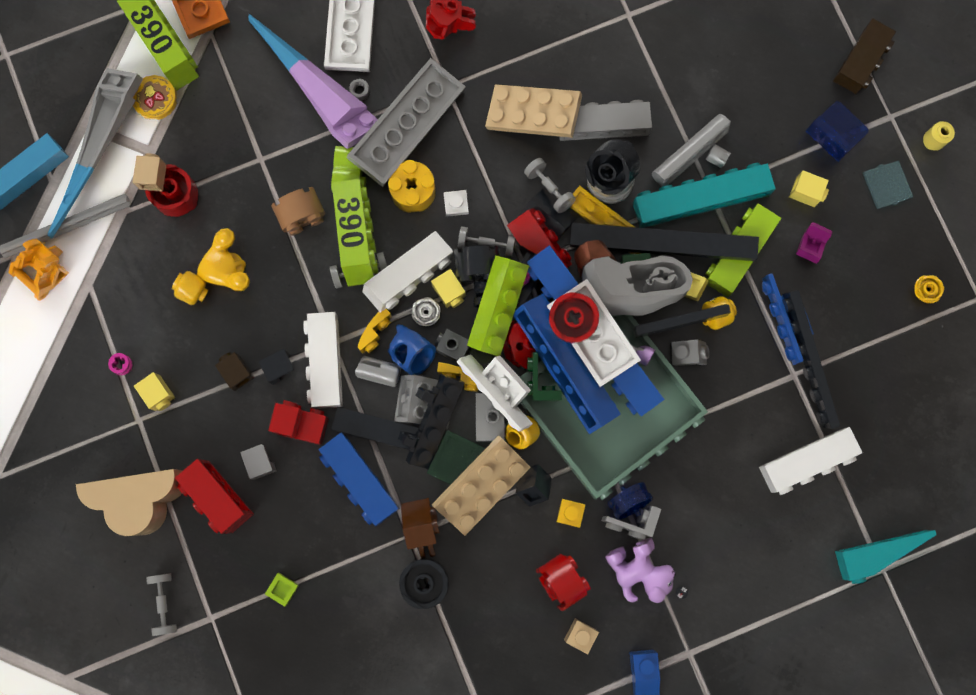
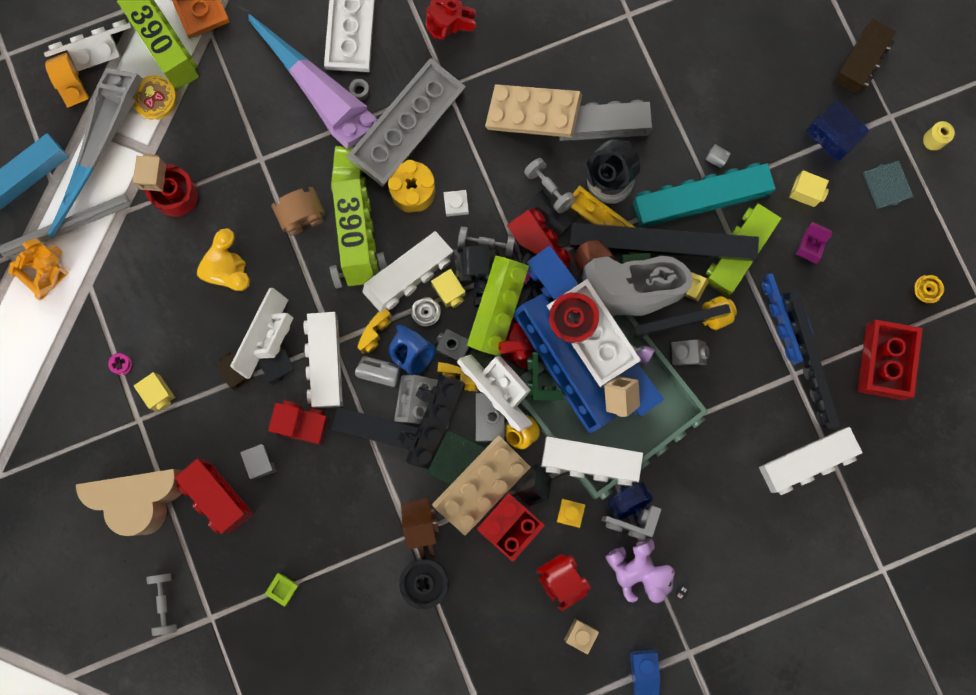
(65, 79): none -> light orange brick
(92, 49): none -> white bracket
(189, 288): yellow head -> none
(264, 334): none -> white bracket
(359, 480): blue brick -> none
(510, 527): none -> red slope
(514, 346): none -> red arm
(592, 460): none -> white brick
(622, 396): none -> tan brick
(691, 150): light grey brick -> none
(869, 559): teal slope -> none
(890, 360): none -> red brick

